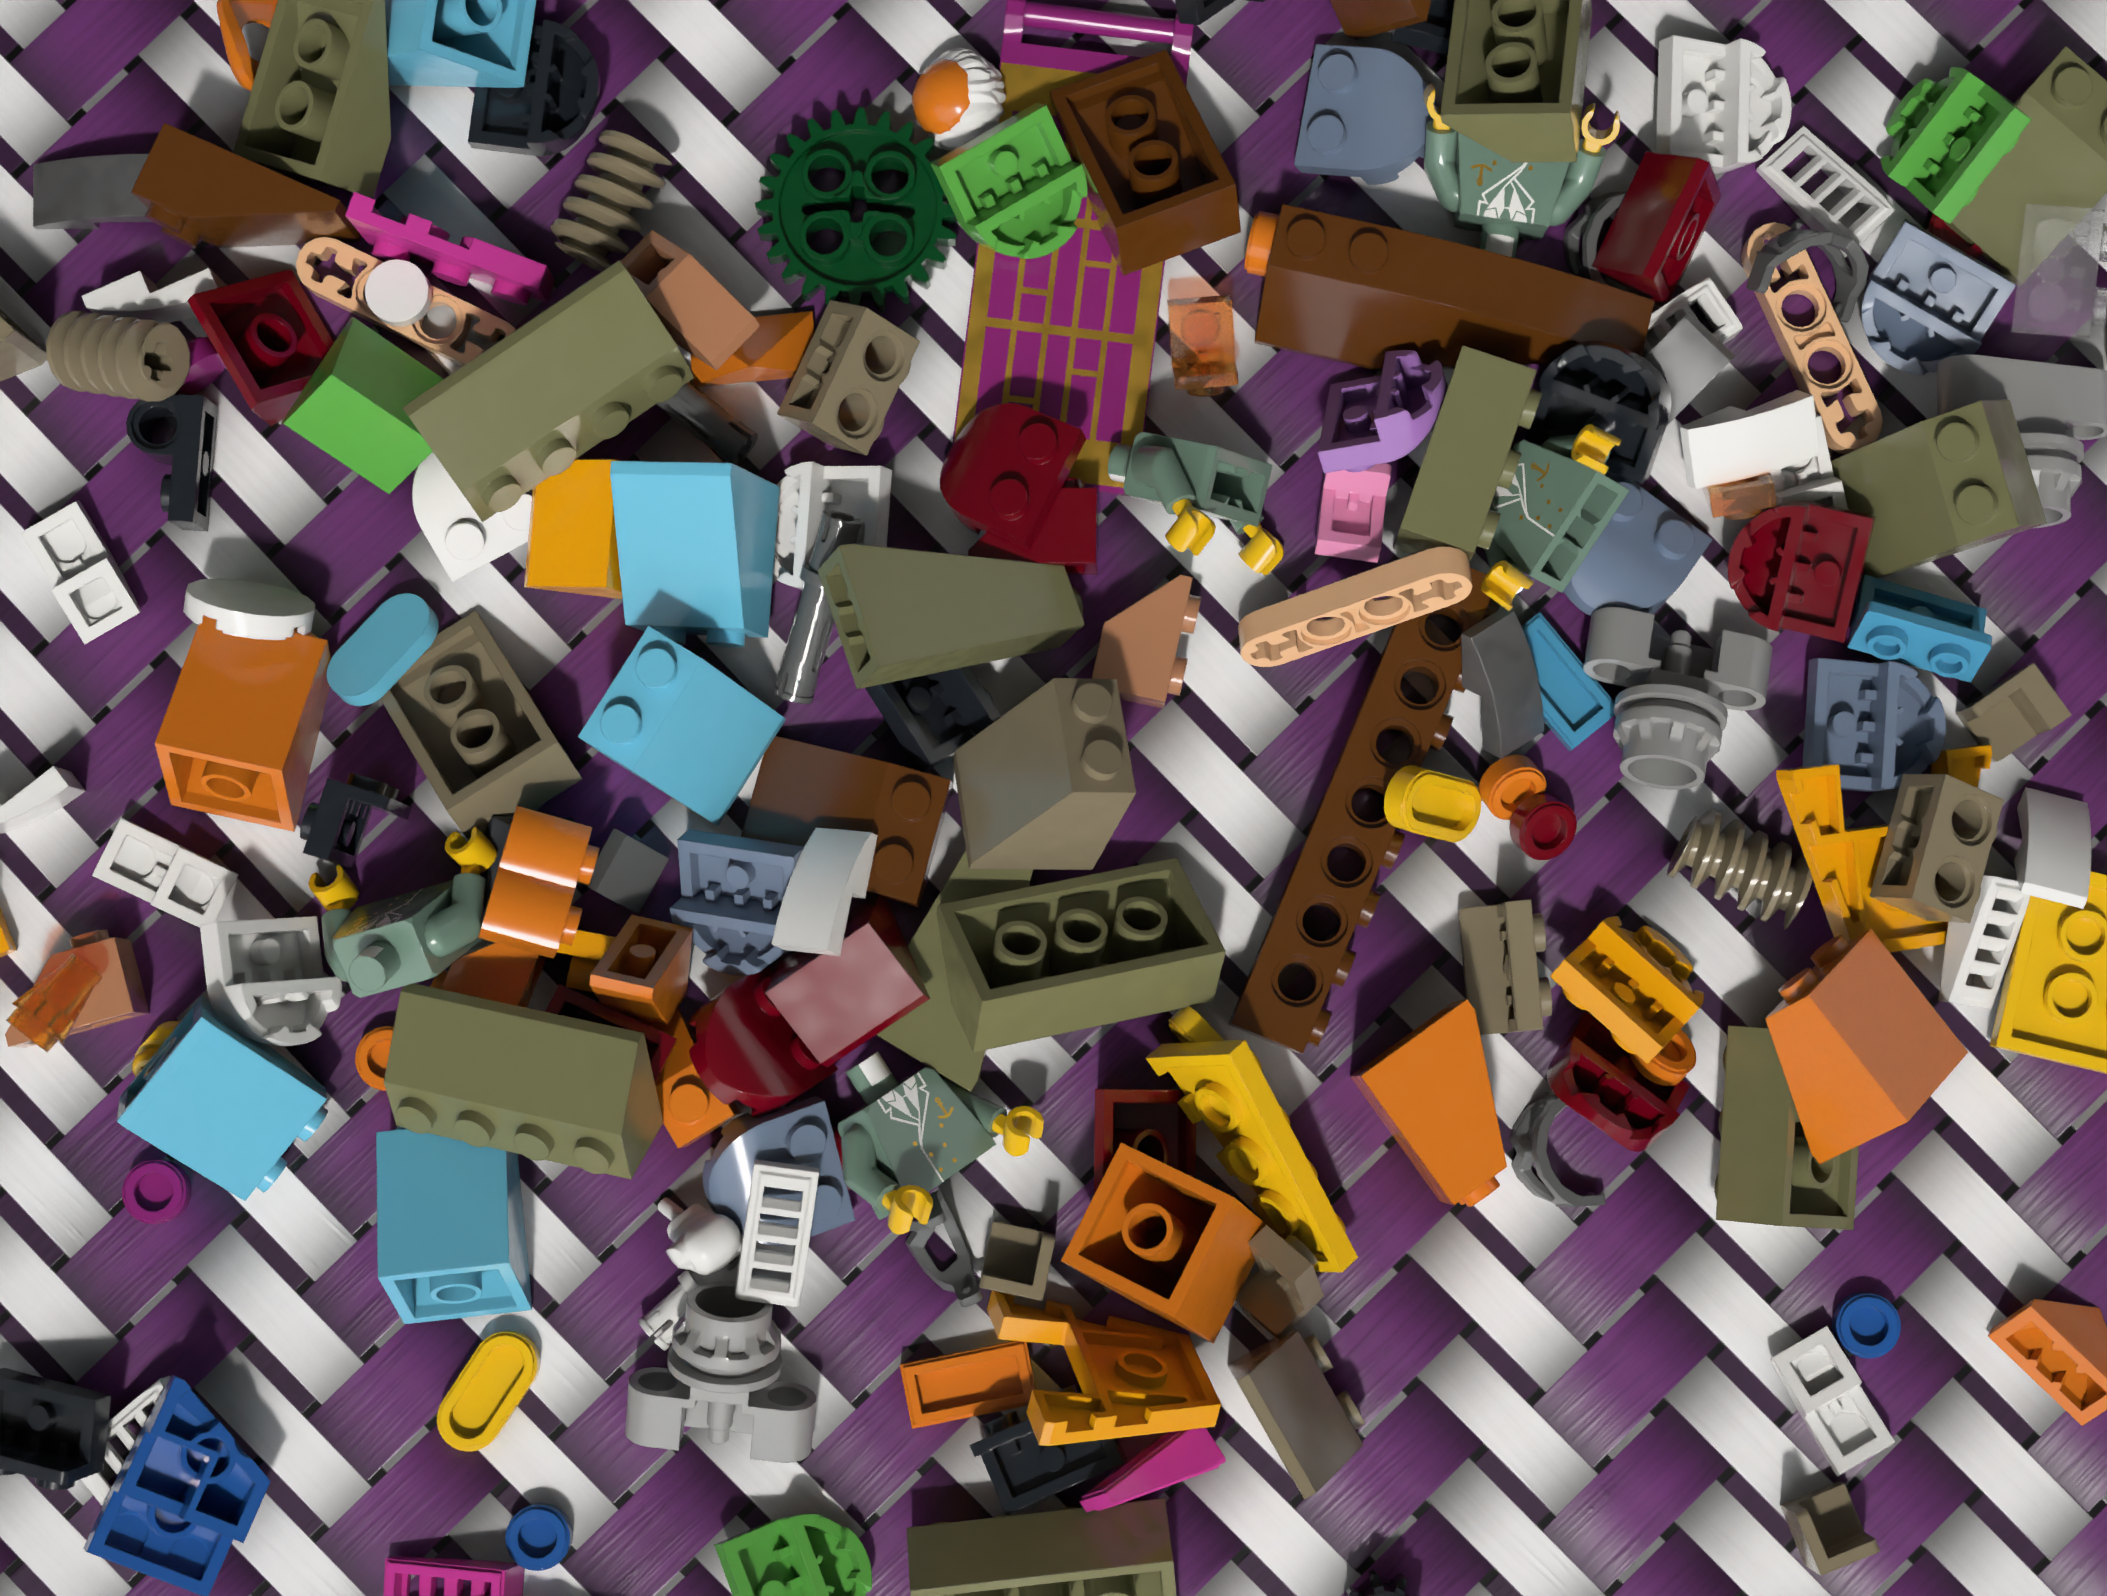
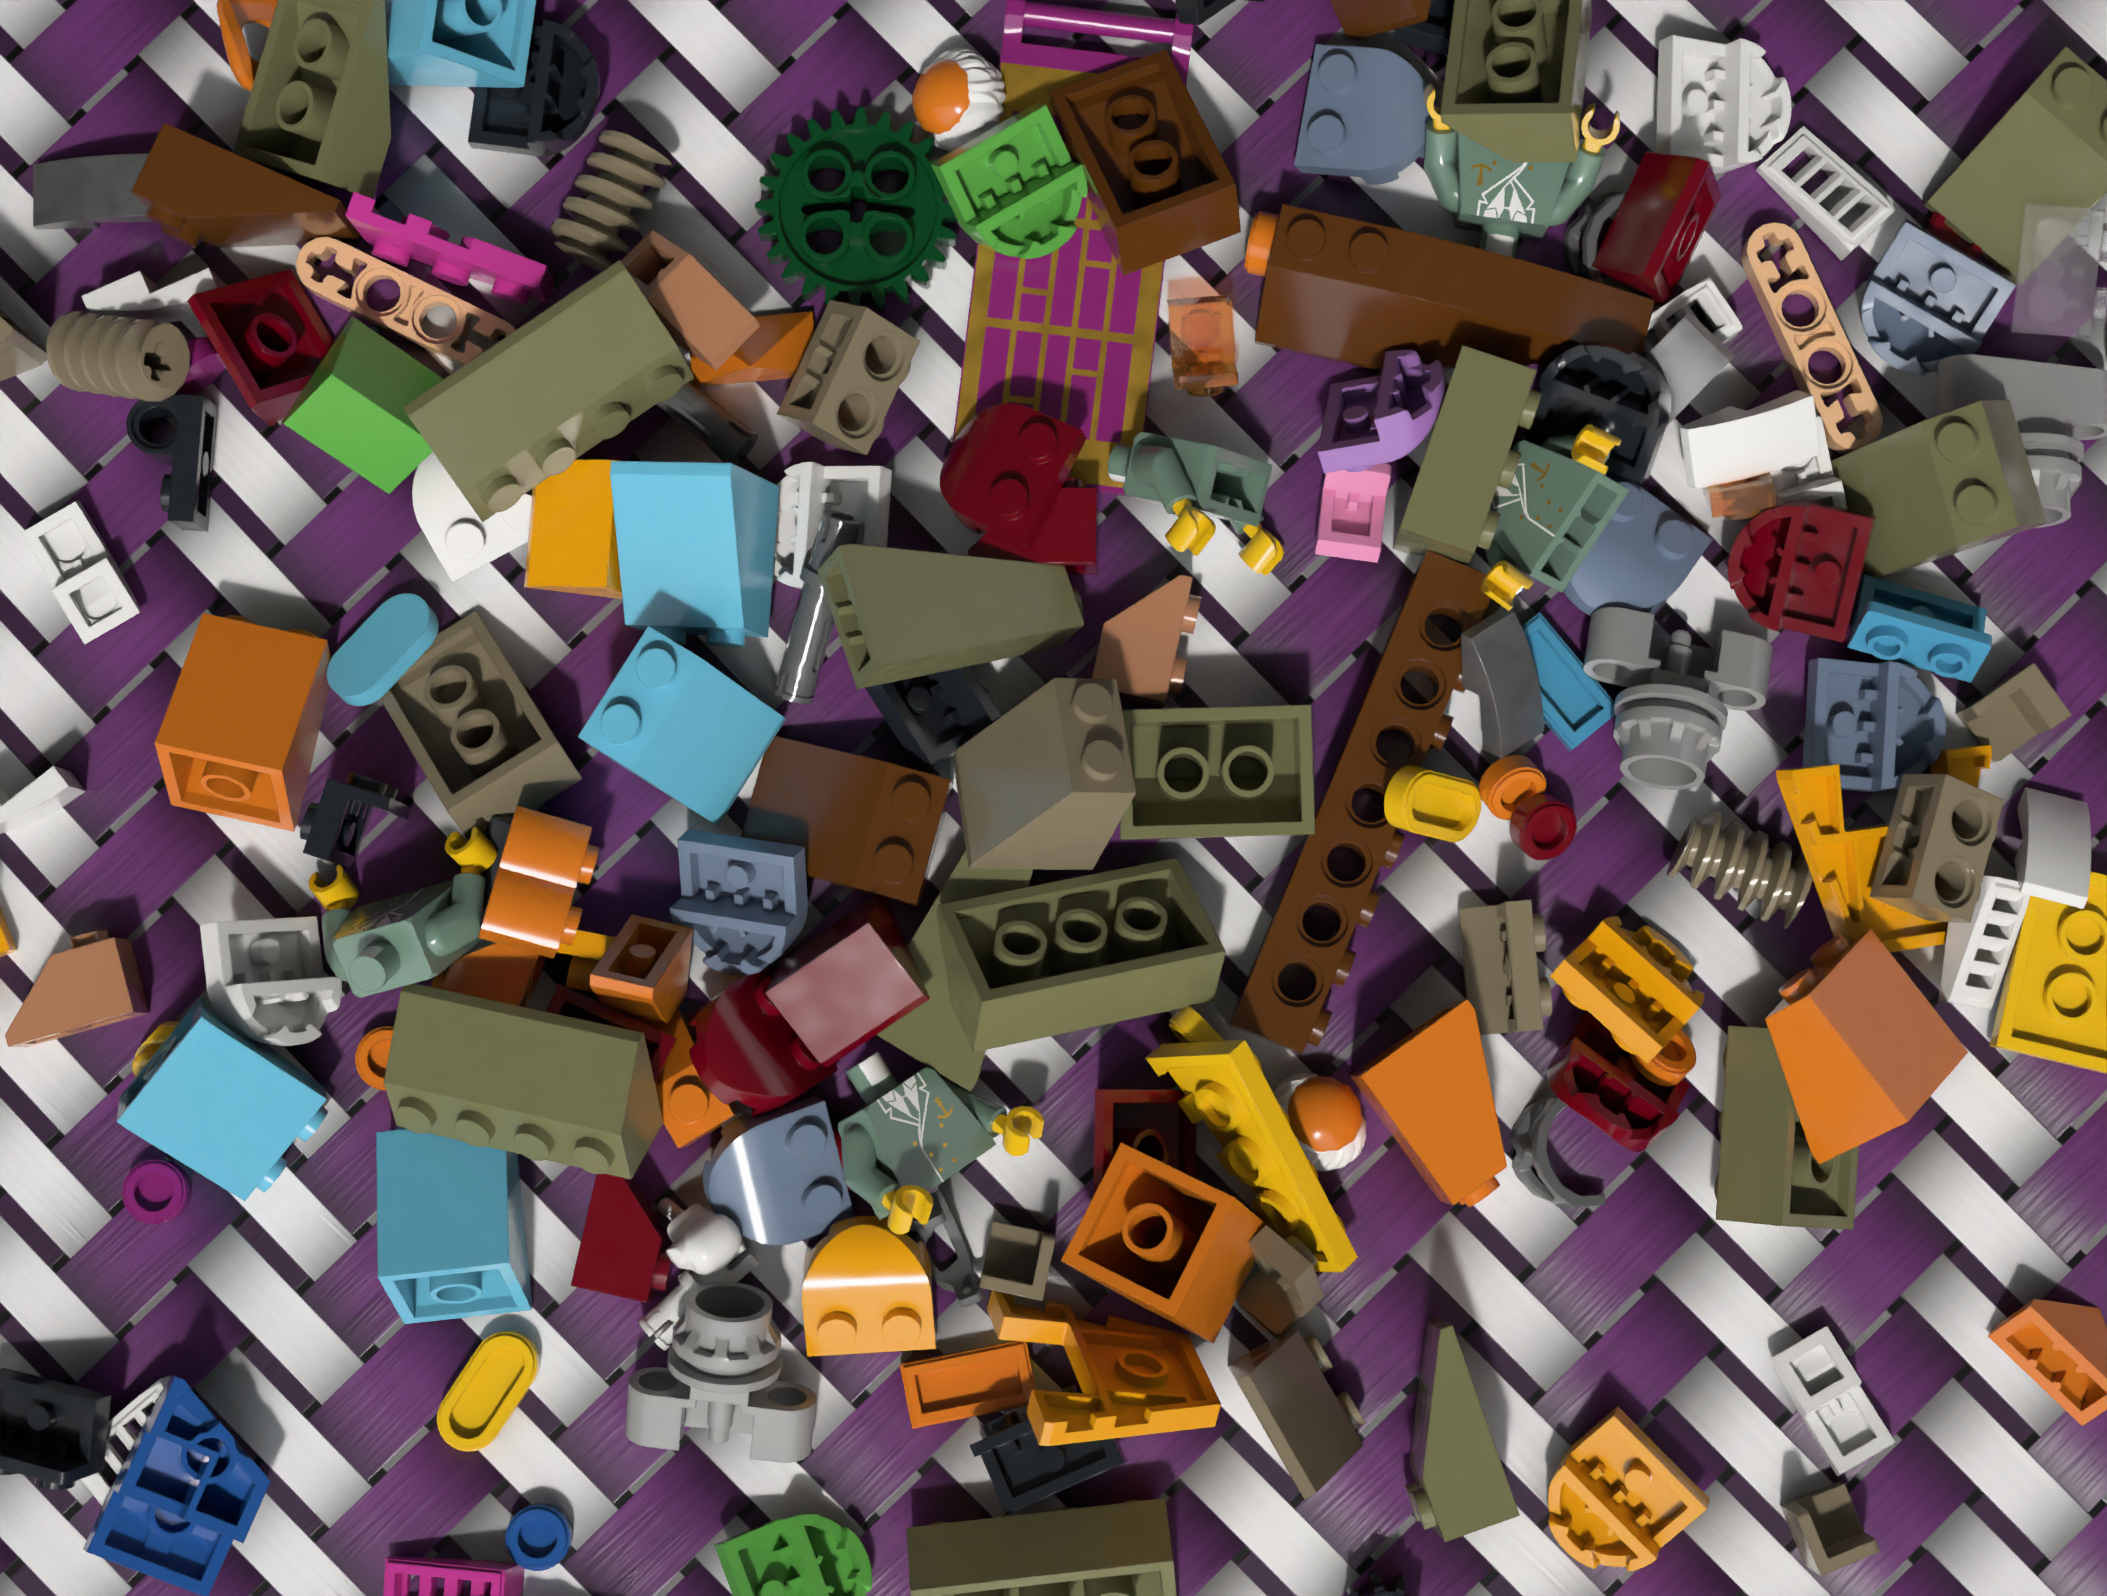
(54, 1003): clear orange cone -> none
(164, 874): white slope -> none
(249, 608): white tile -> none
(398, 293): white tile -> none
(622, 1243): none -> dark red slope
(626, 871): dark grey tile -> none
(769, 1285): white slope -> none
(820, 890): white slope -> none
(867, 1291): none -> light orange slope
(1162, 1463): dark pink slope -> none
(1220, 772): none -> olive slope
(1323, 1118): none -> orange hair
(1416, 588): light nougat beam -> none
(1452, 1450): none -> olive slope
(1619, 1497): none -> light orange slope
(1791, 242): dark grey helmet -> none
(1866, 1325): blue tile -> none
(1950, 139): bright green slope -> none

